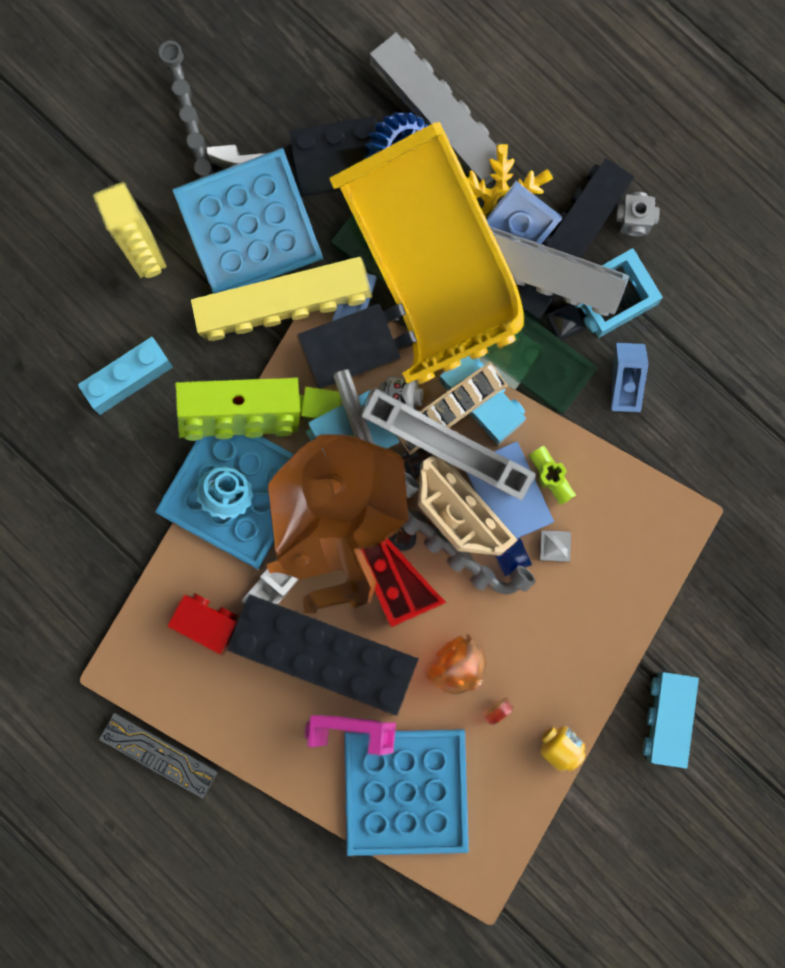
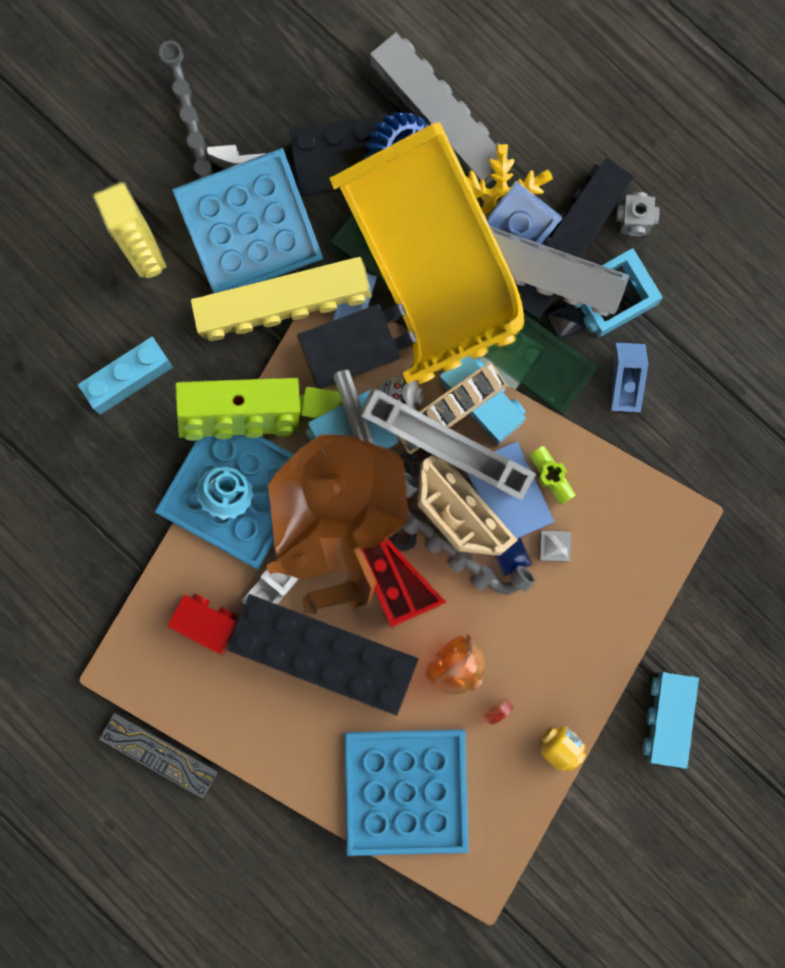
(381, 732): dark pink panel -> none

